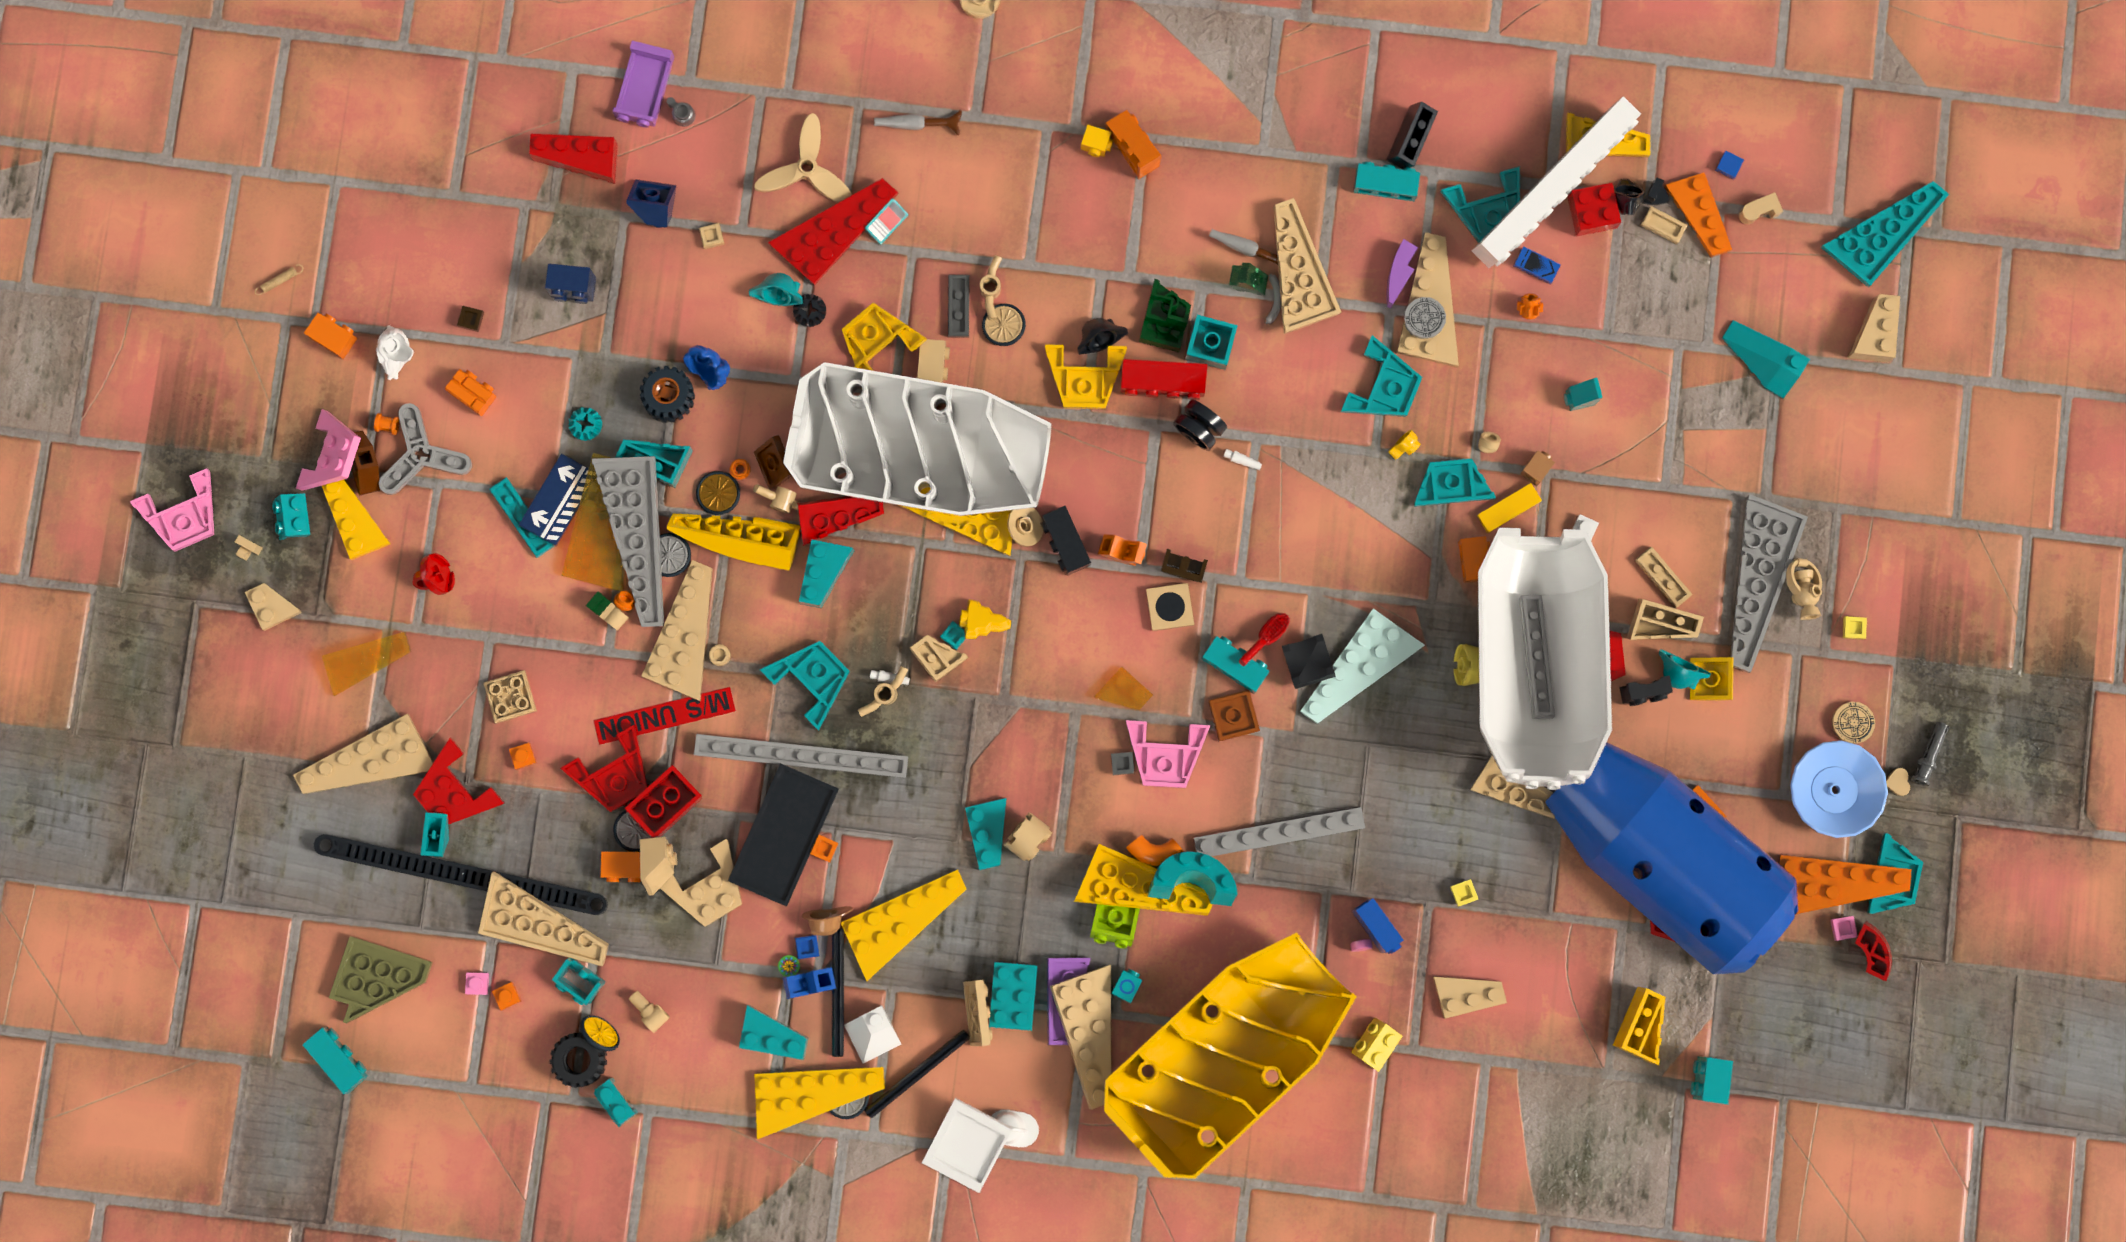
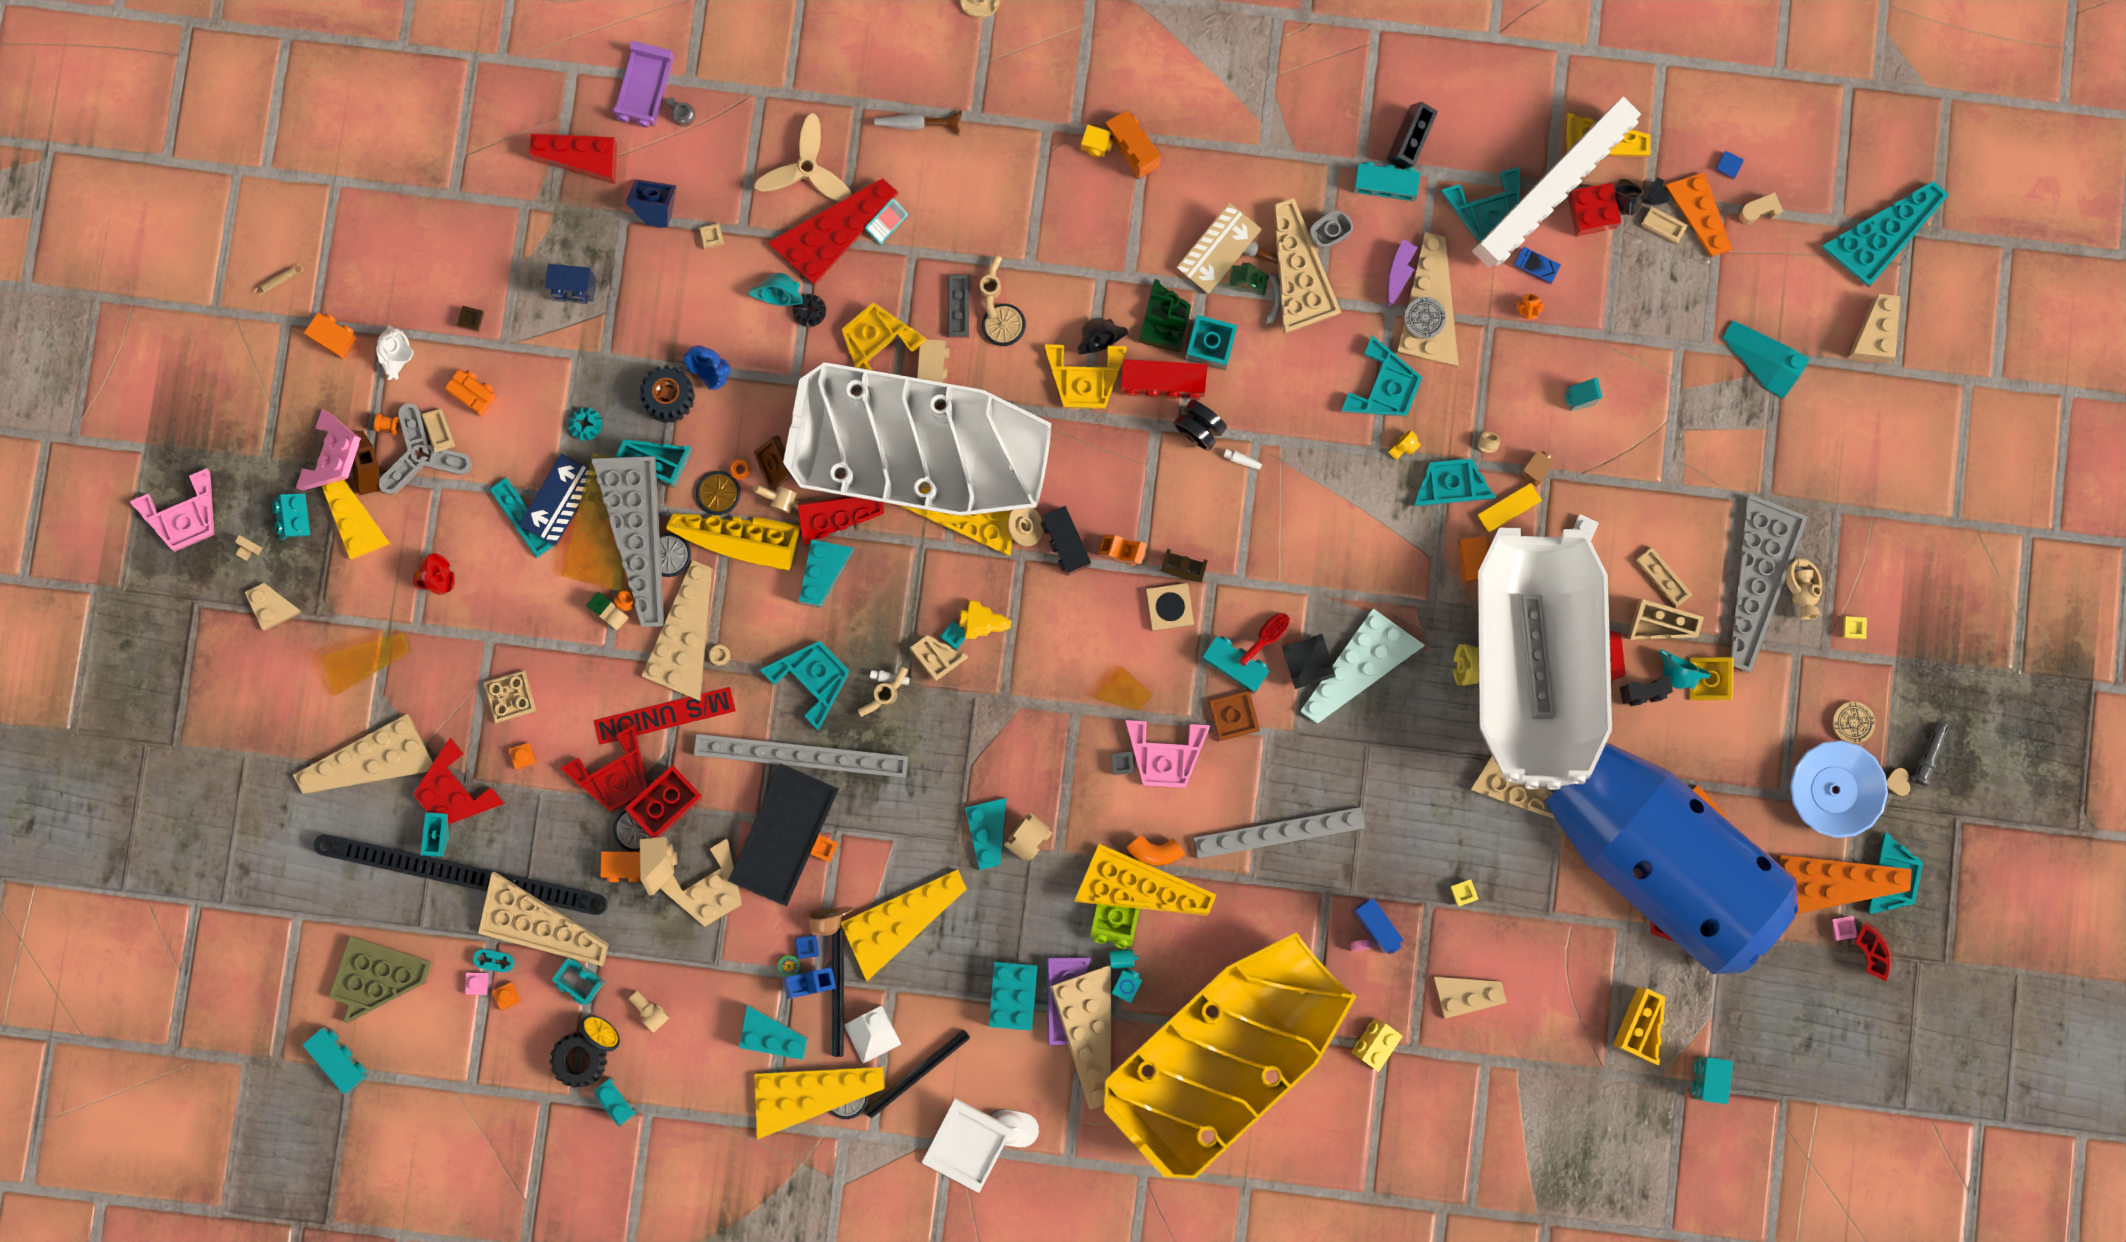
(438, 430): none -> tan tile
(493, 966): none -> teal beam
(977, 1013): tan plate -> none
(1122, 958): none -> teal piece
(1198, 870): teal brick -> none
(1219, 248): none -> tan tile
(1331, 229): none -> light grey piece

